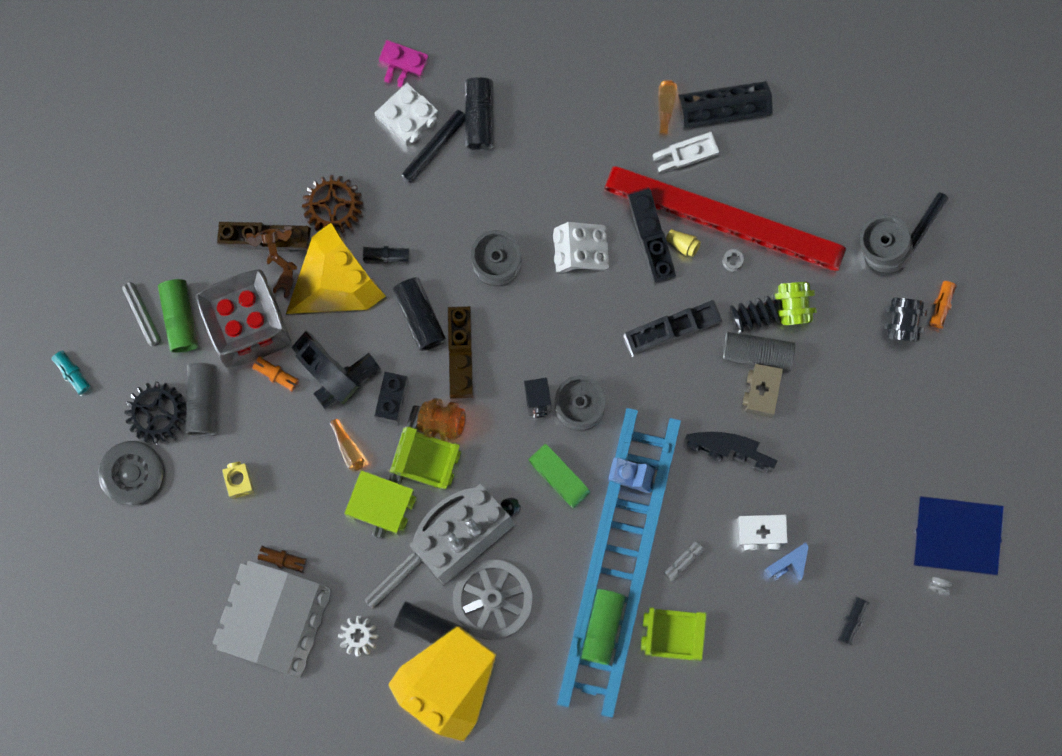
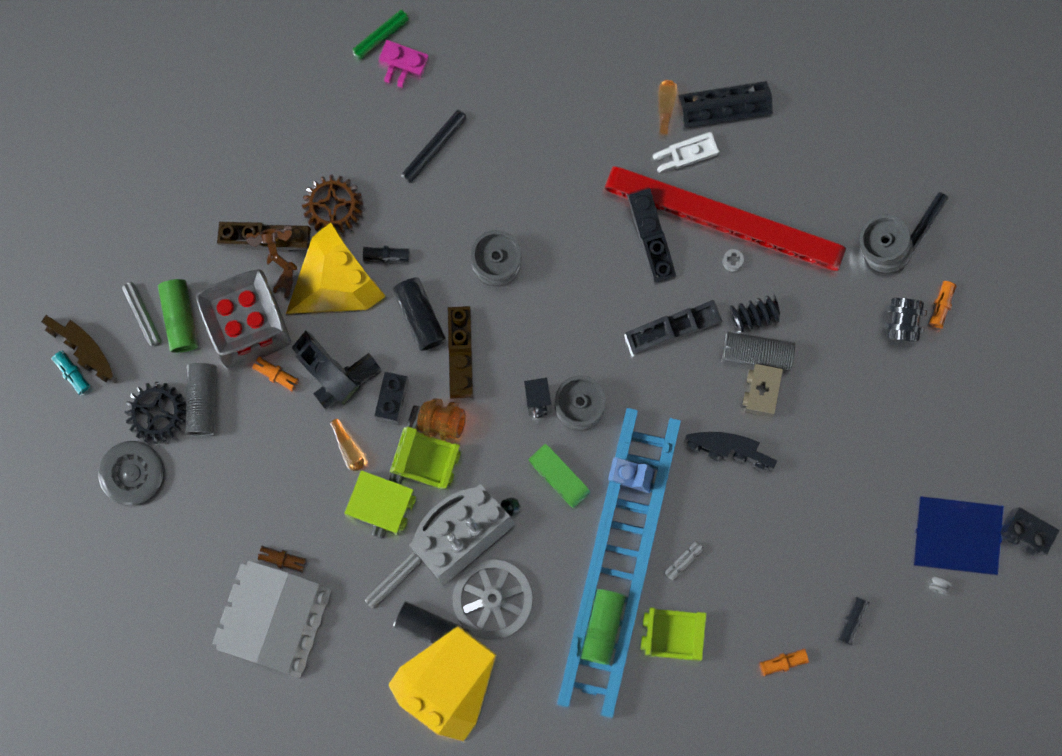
(87, 352): none -> dark brown slope
(242, 489): light yellow brick -> none
(352, 630): white gear -> none
(380, 34): none -> green axle
(407, 114): white plate -> none
(479, 114): black piece -> none
(580, 247): white bracket -> none
(685, 243): light yellow cone -> none
(773, 524): white brick -> none
(784, 662): none -> orange pin
(795, 303): lime piece -> none
(795, 560): medium blue slope -> none
(1031, 526): none -> black brick

